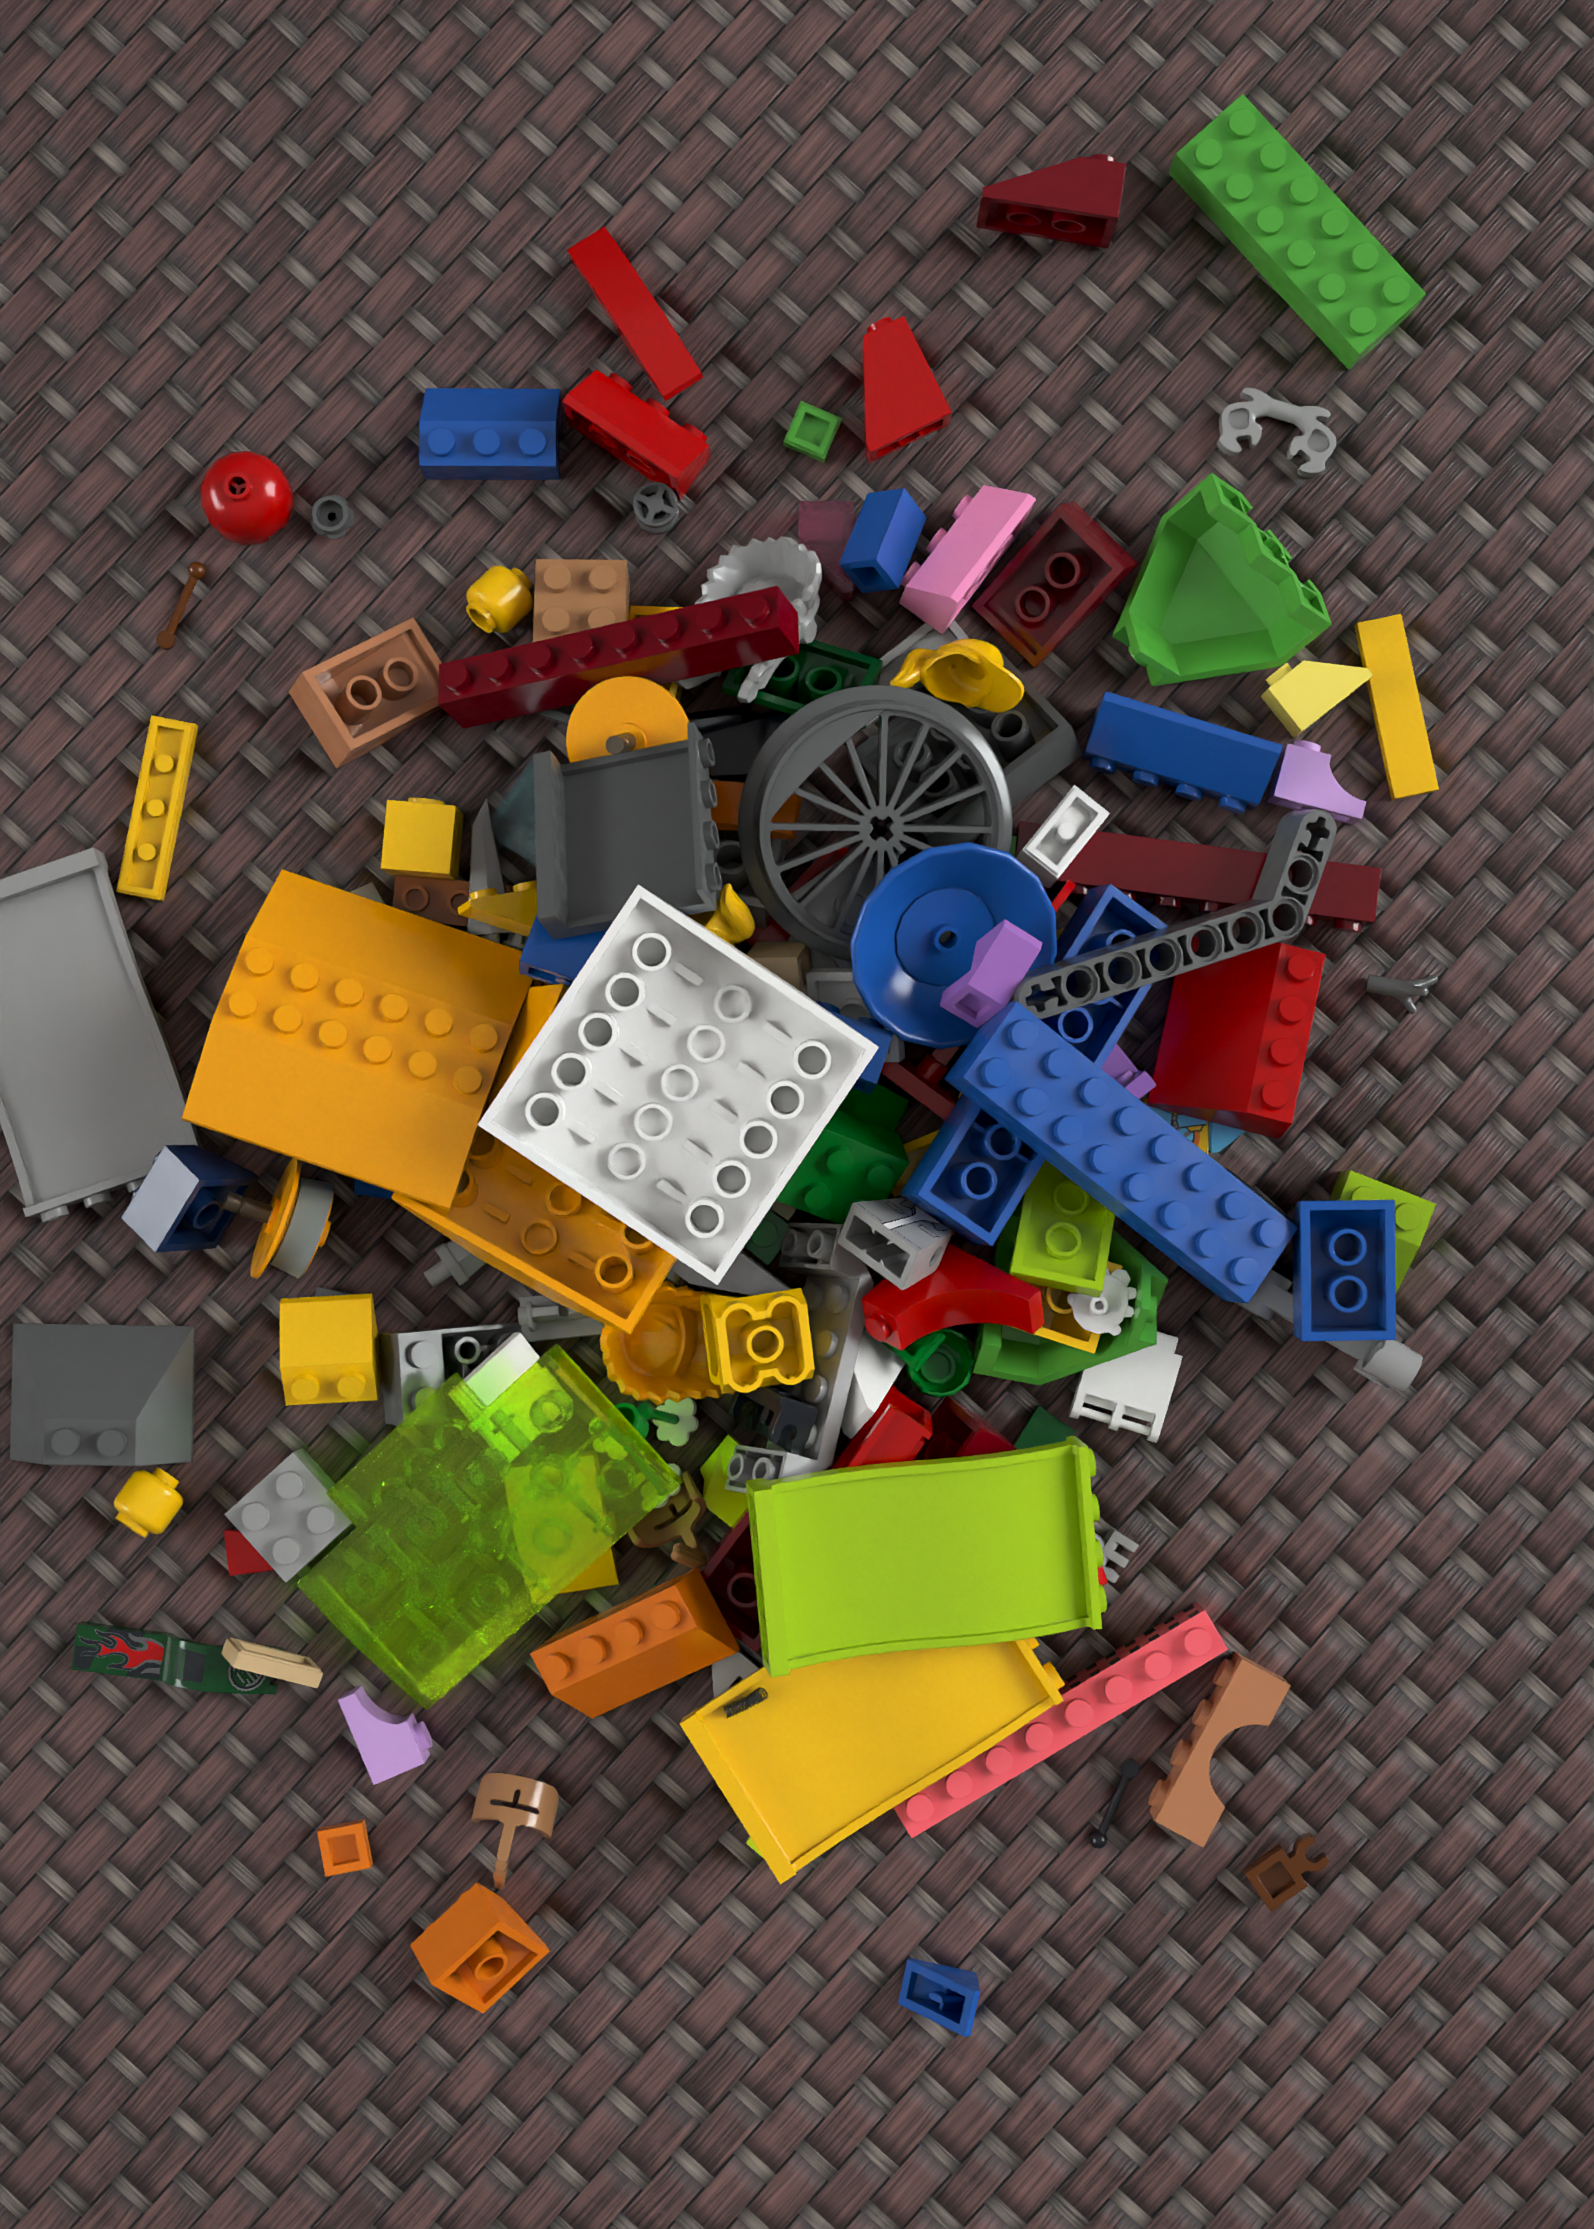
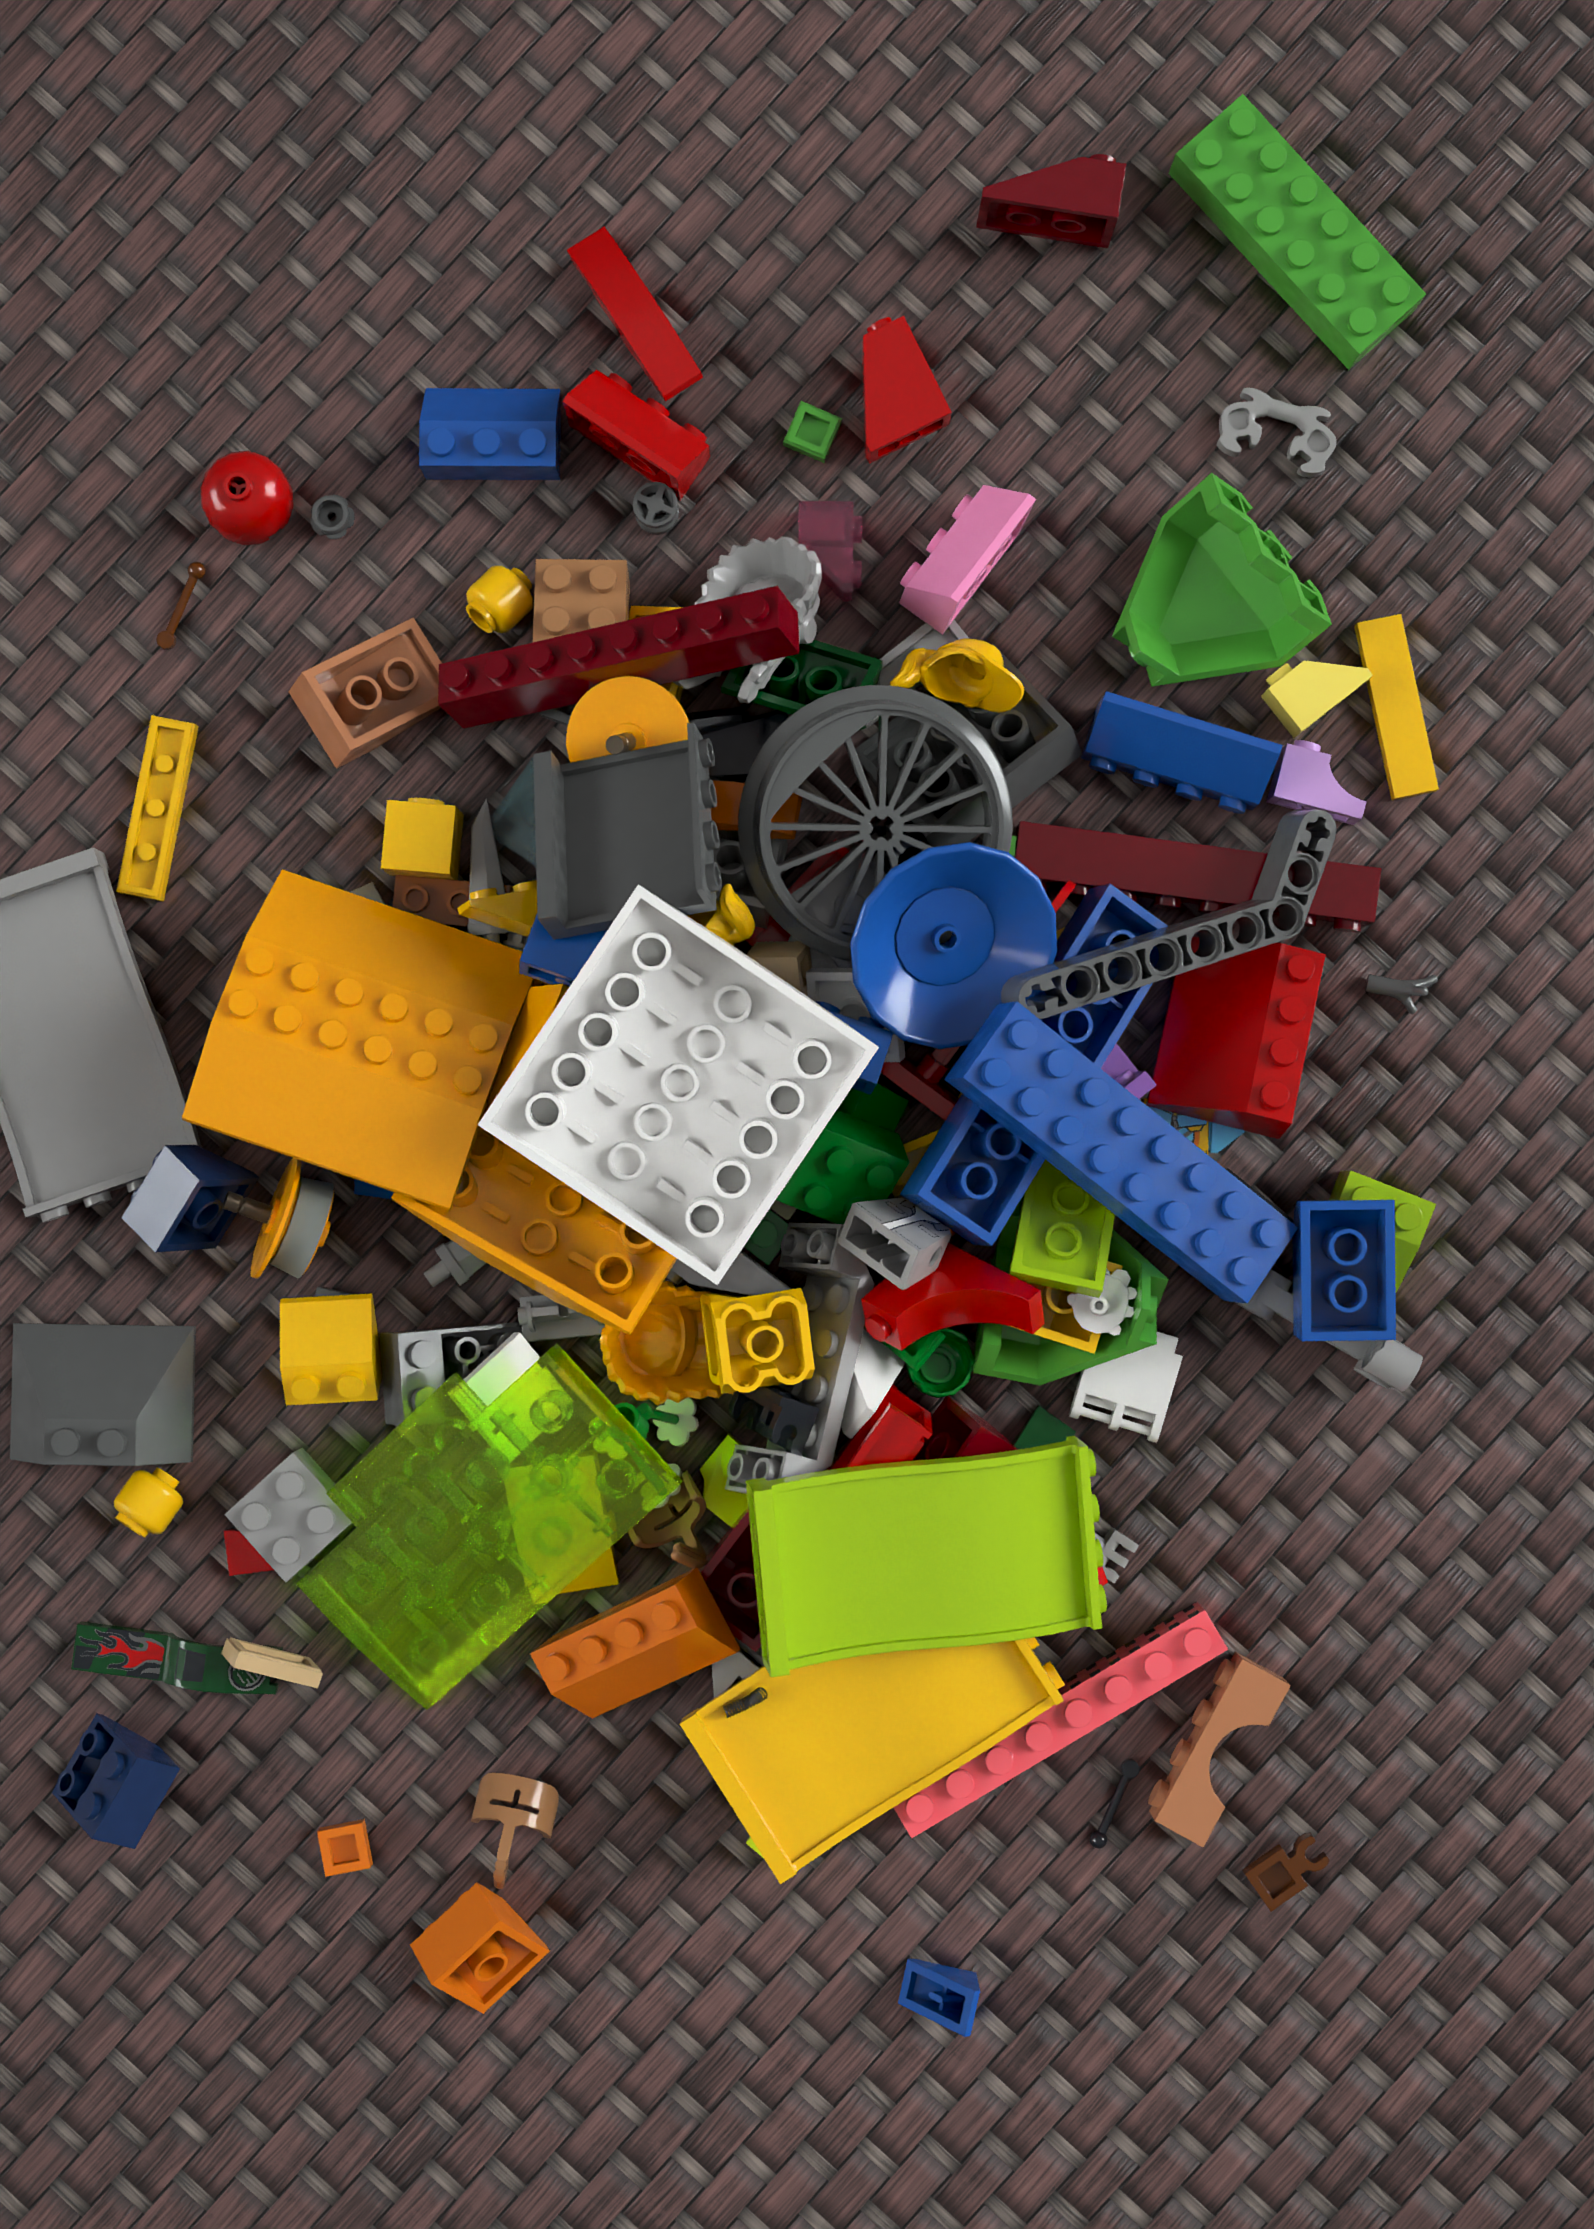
(115, 1782): none -> dark blue slope
(385, 1740): lavender arch -> none
(883, 540): blue brick -> none
(996, 972): medium lavender slope -> none
(1054, 583): dark red slope -> none
(1062, 836): white slope -> none

